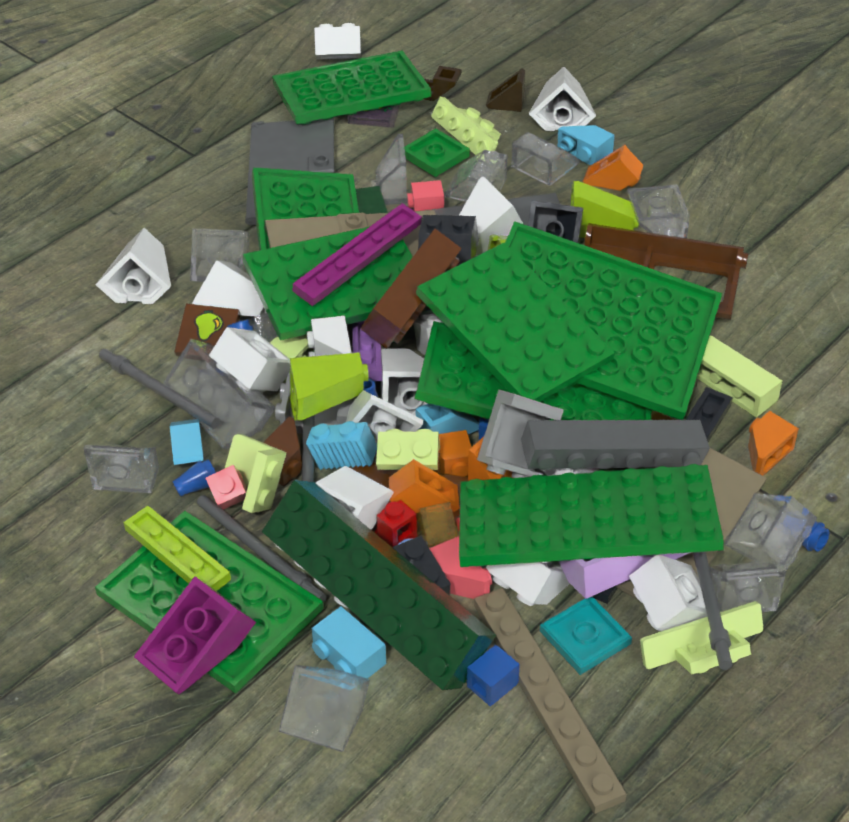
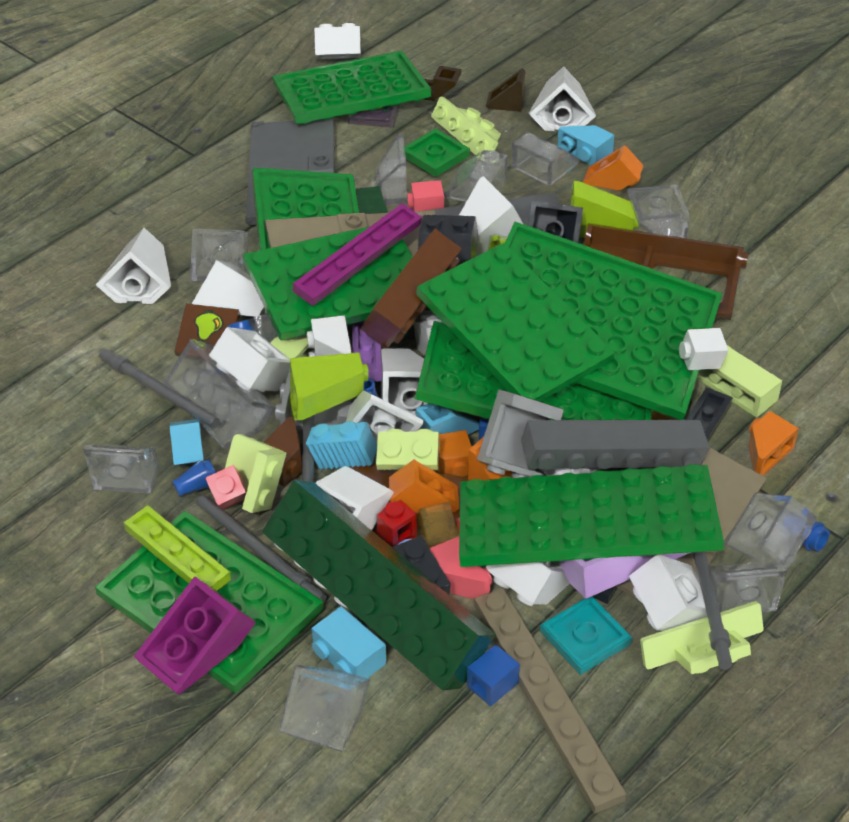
(703, 349): none -> white brick

